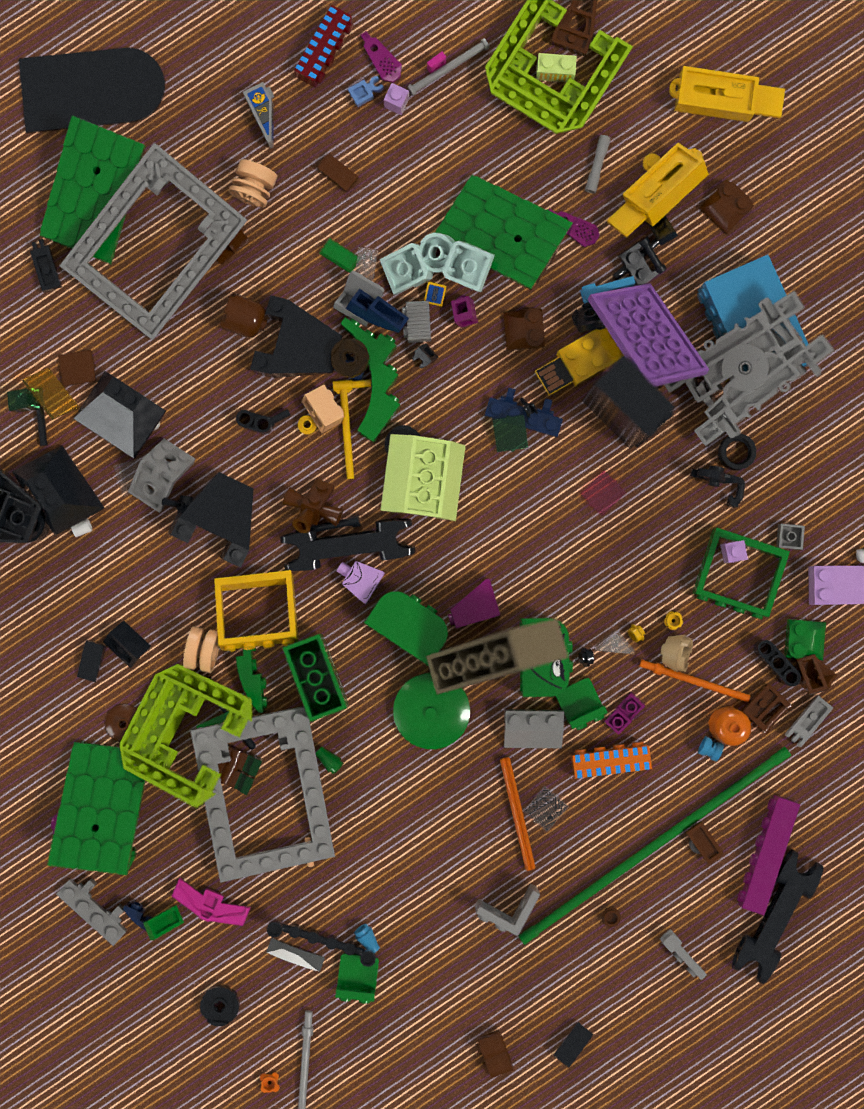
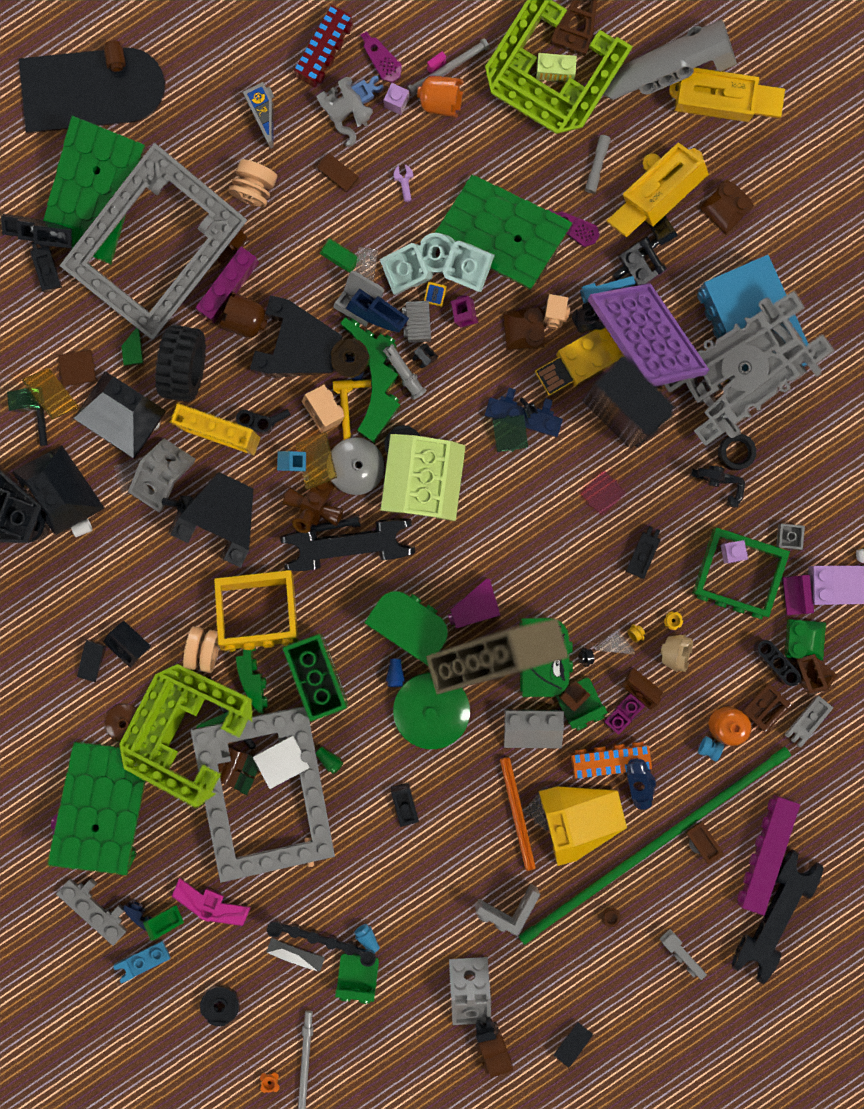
(37, 230): none -> black slope
(114, 56): none -> reddish brown brick
(132, 349): none -> green tile
(143, 961): none -> dark azure plate
(180, 363): none -> black tyre
(215, 429): none -> yellow window
(229, 281): none -> magenta brick
(280, 762): none -> white sticker
(291, 461): none -> dark azure brick
(311, 429): yellow plate -> none
(318, 460): none -> clear yellow piece
(342, 107): none -> light grey animal
(355, 480): none -> light grey dish
(360, 579): lavender torso -> none
(395, 674): none -> blue cone
(404, 182): none -> lavender bar
(404, 804): none -> black slope
(408, 378): none -> light grey pin
(441, 95): none -> orange cylinder
(470, 998): none -> light grey bracket
(486, 1031): none -> black tile
(556, 311): none -> light nougat brick
(574, 695): none -> reddish brown panel
(581, 819): none -> yellow wedge
(638, 772): none -> dark blue piece
(642, 689): none -> reddish brown panel
(643, 553): none -> black hinge
(659, 669): orange bar -> none
(674, 61): none -> light grey panel
(798, 595): none -> magenta panel

